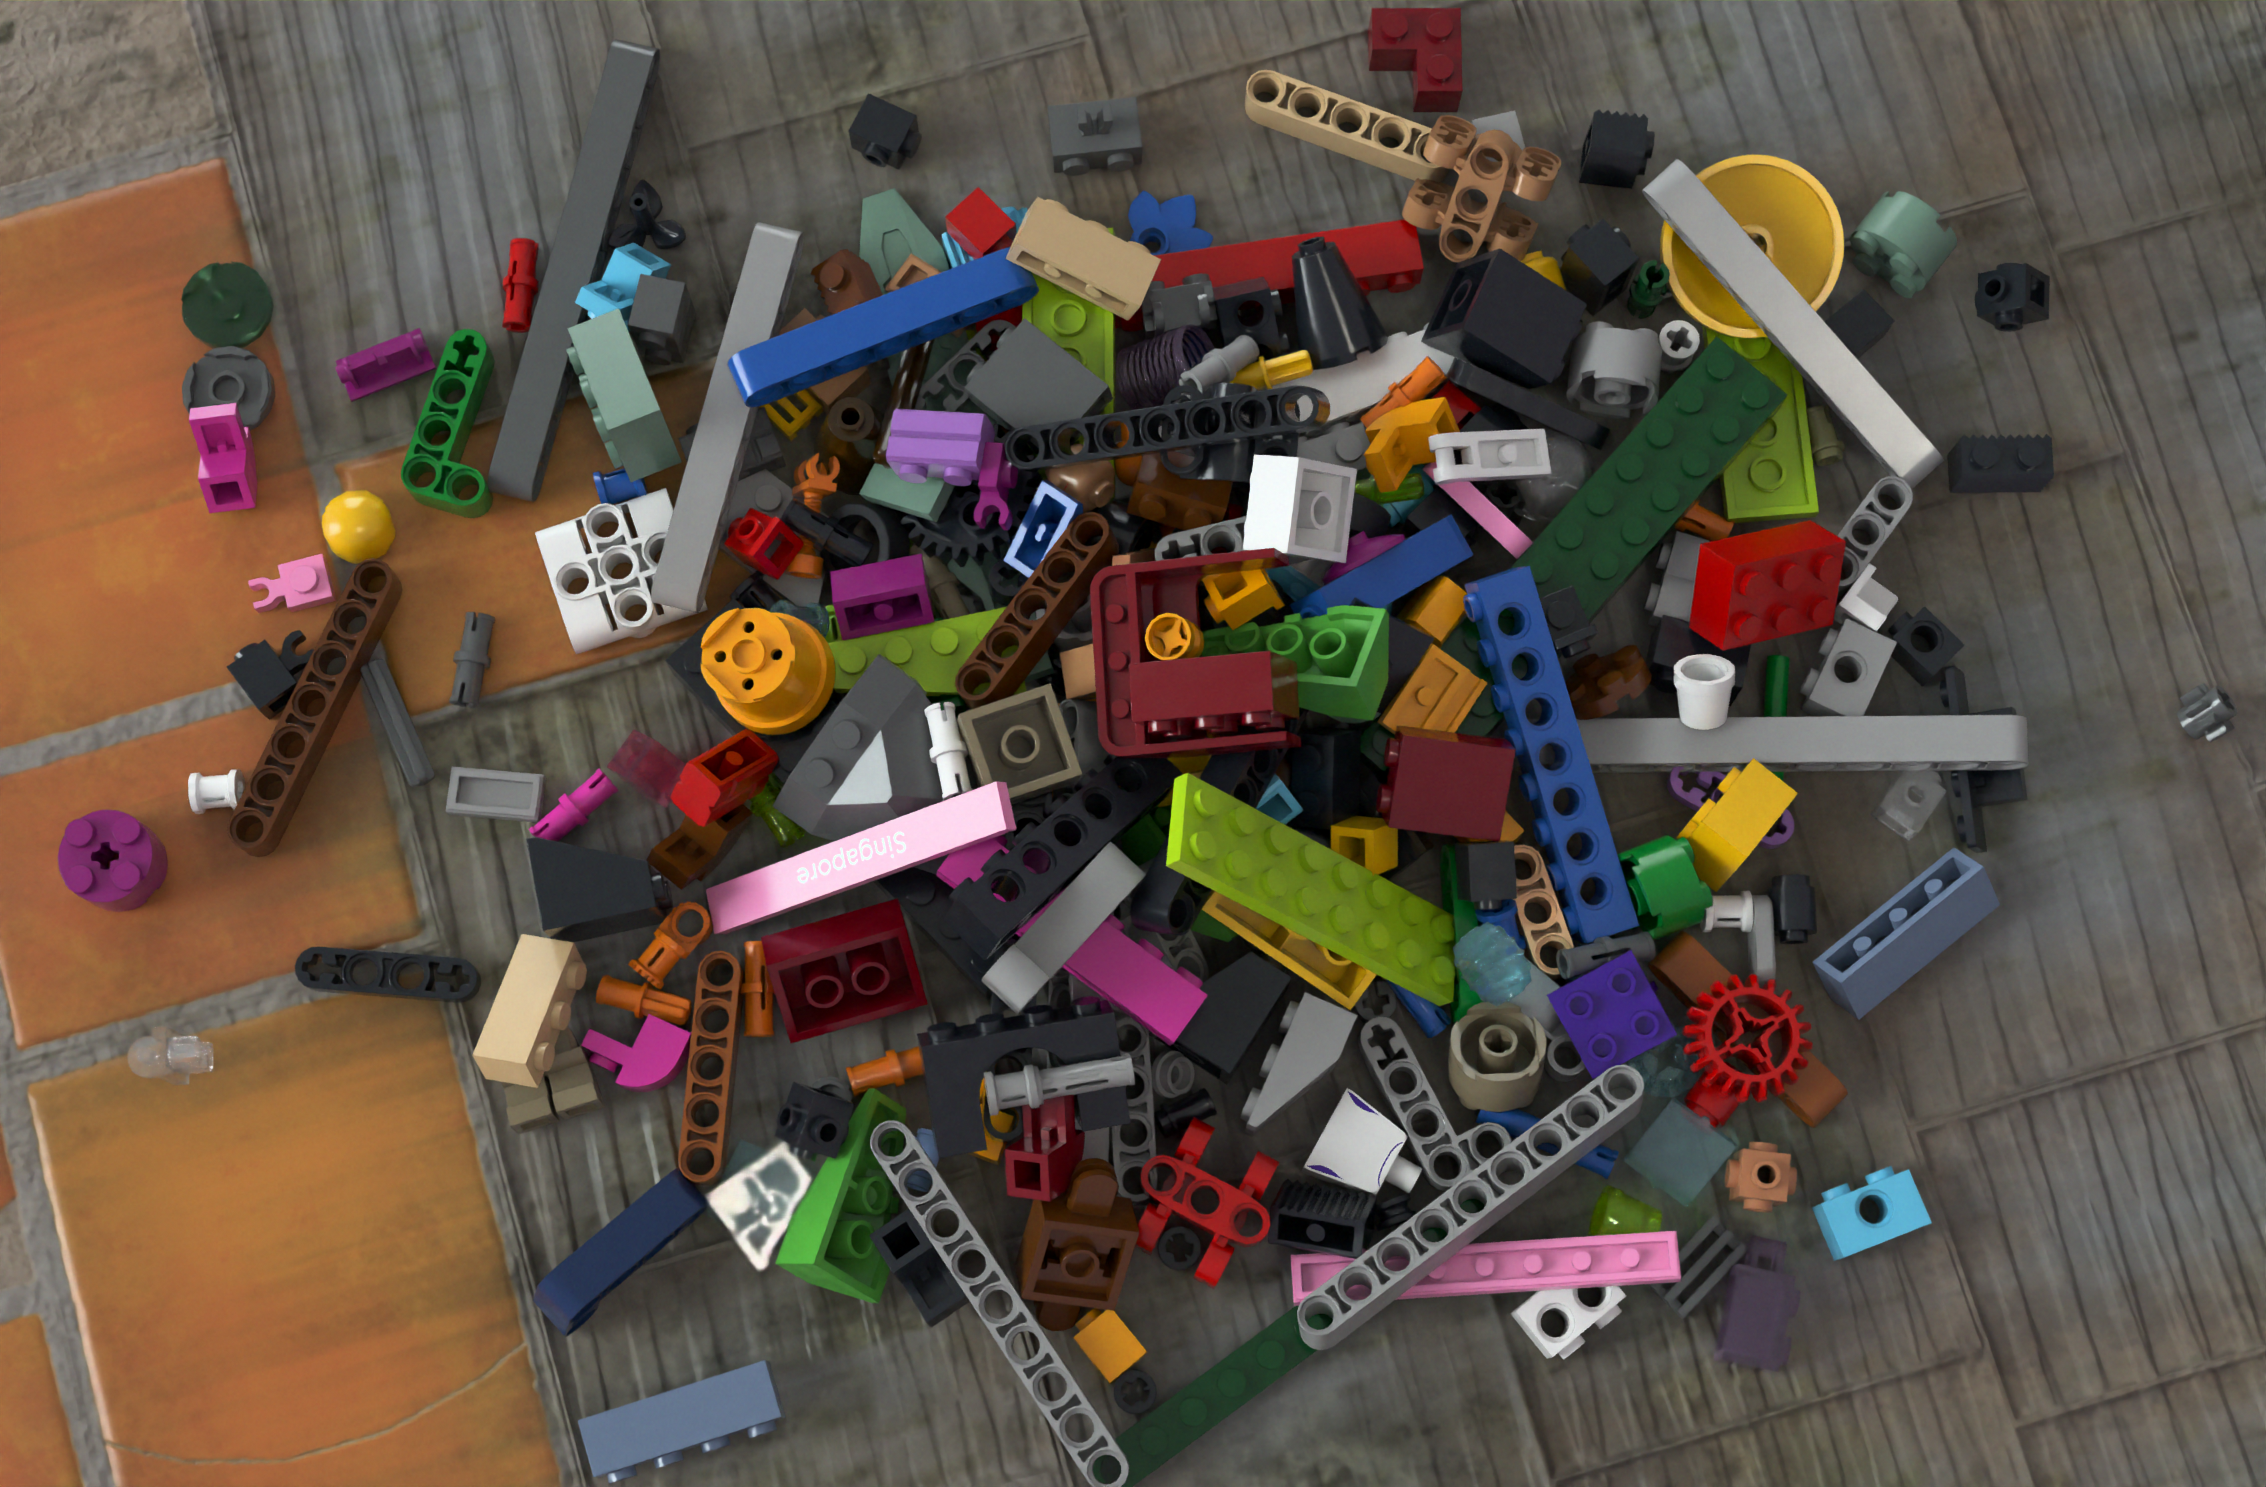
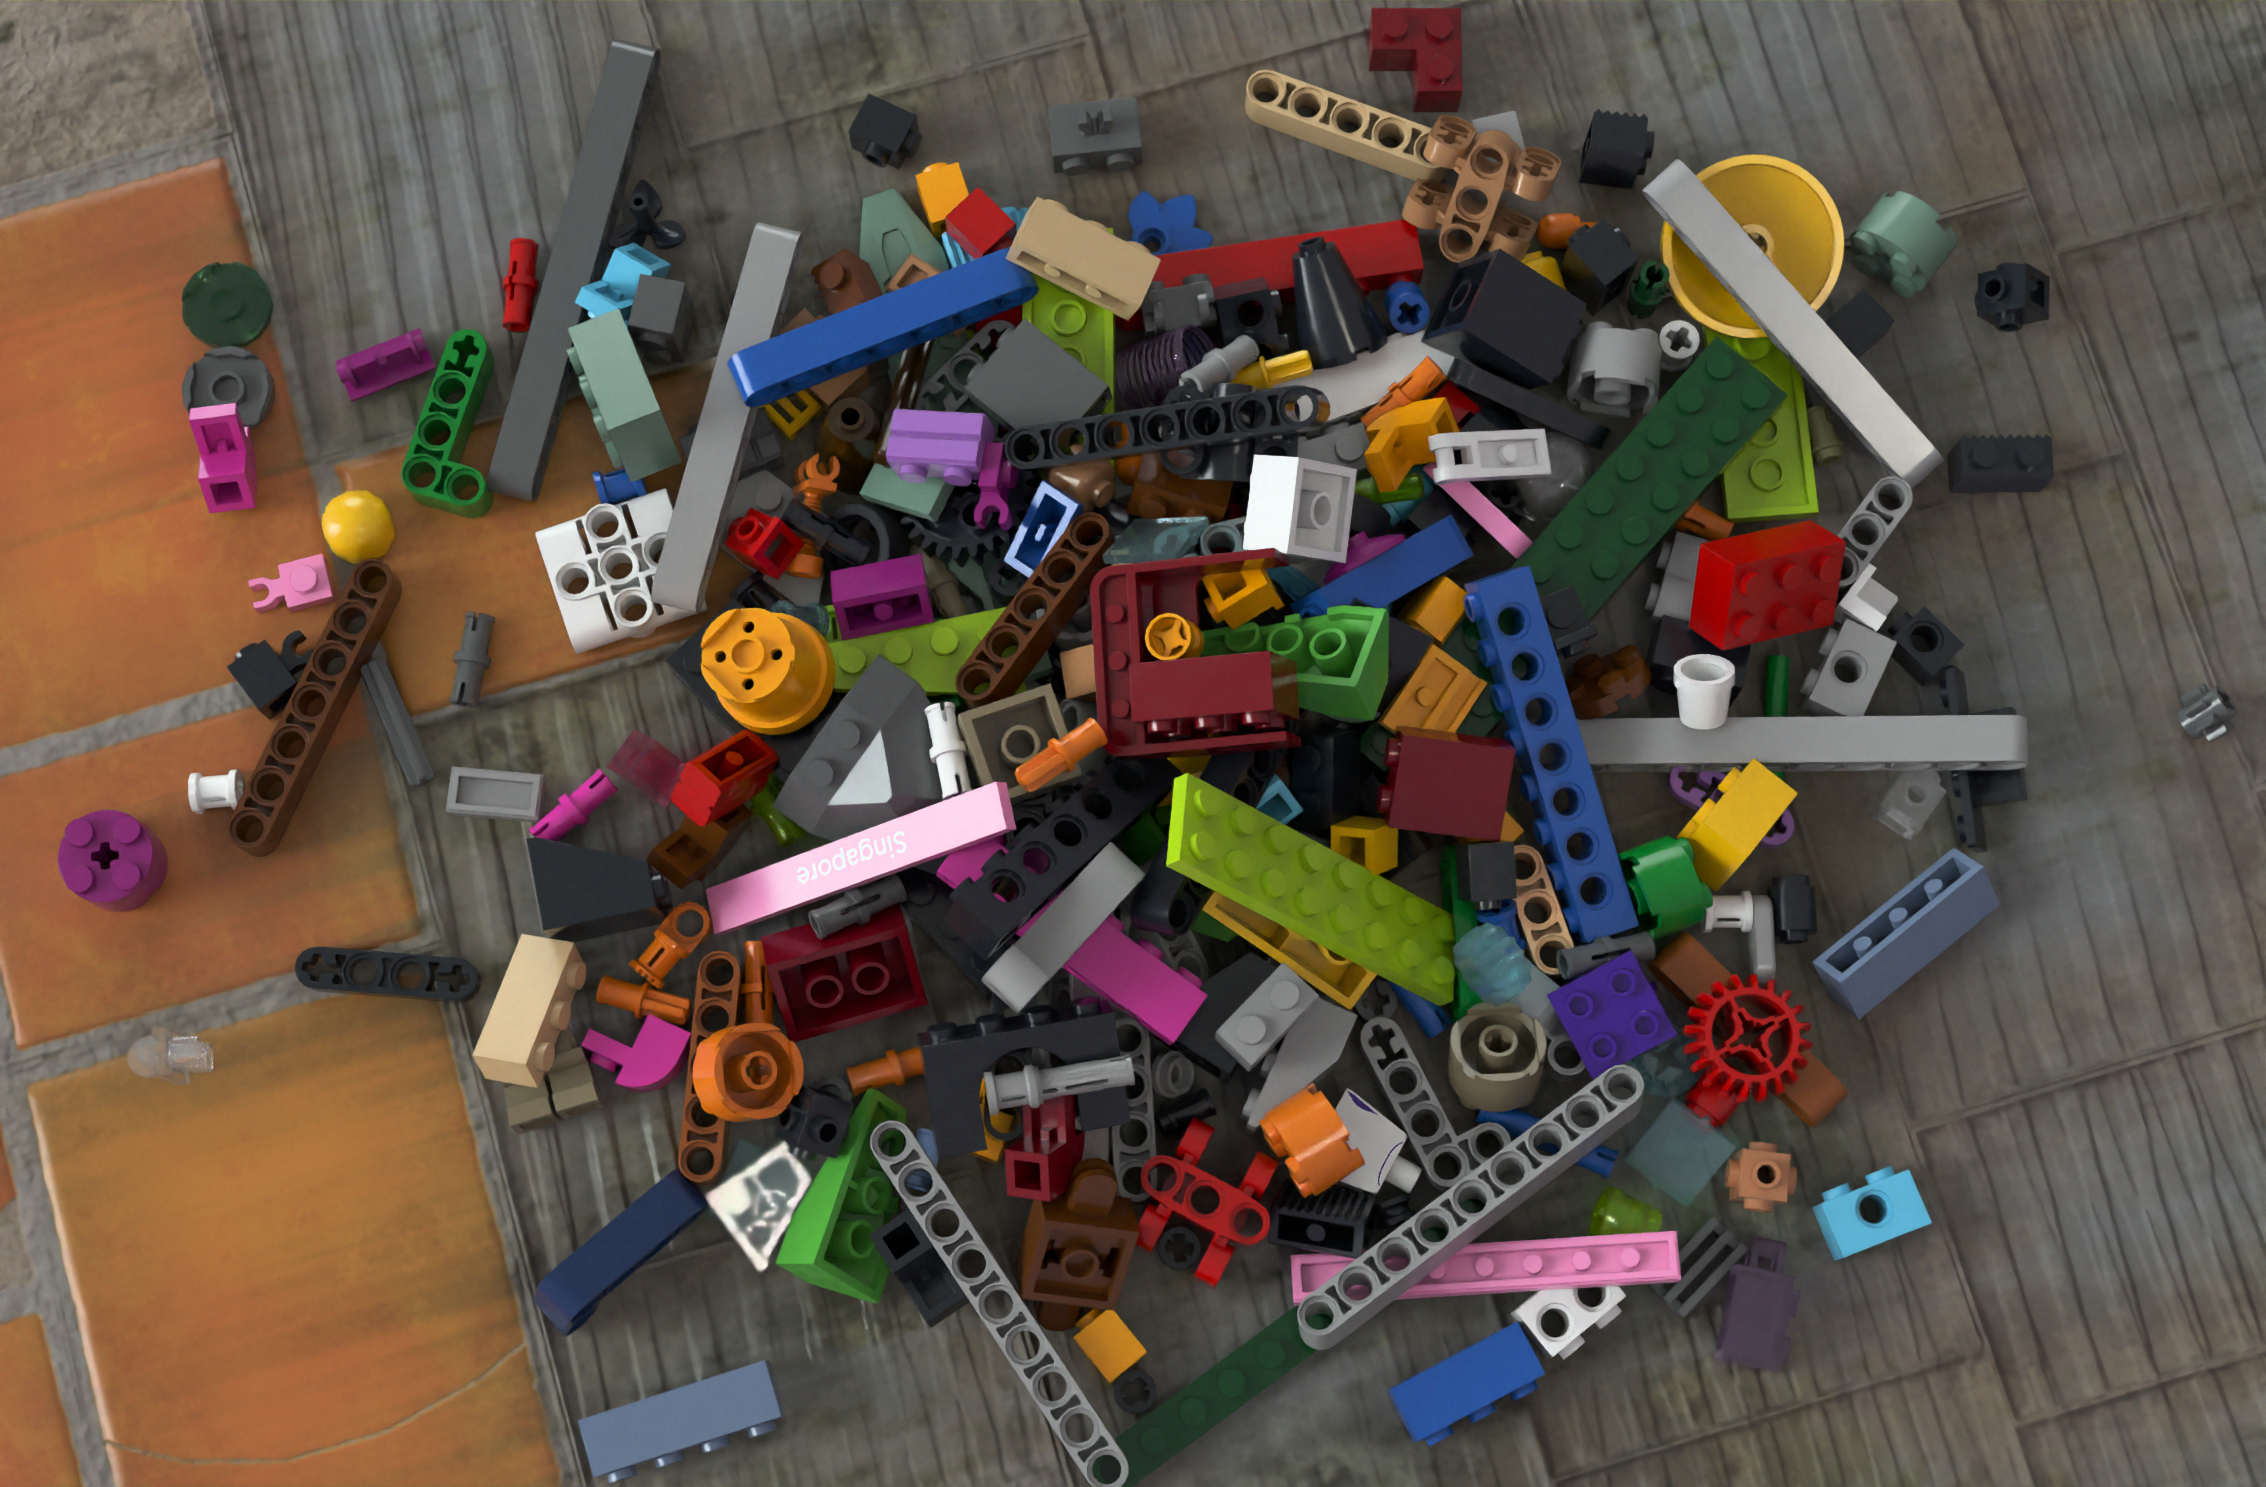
(722, 1078): none -> orange brick
(829, 919): none -> dark grey pin
(940, 191): none -> light orange brick
(1060, 755): none -> orange axle
(1155, 539): none -> clear light blue piece
(1266, 1016): none -> light grey brick
(1312, 1139): none -> orange brick
(1404, 320): none -> blue bush
(1467, 1384): none -> blue brick
(1557, 228): none -> orange cylinder

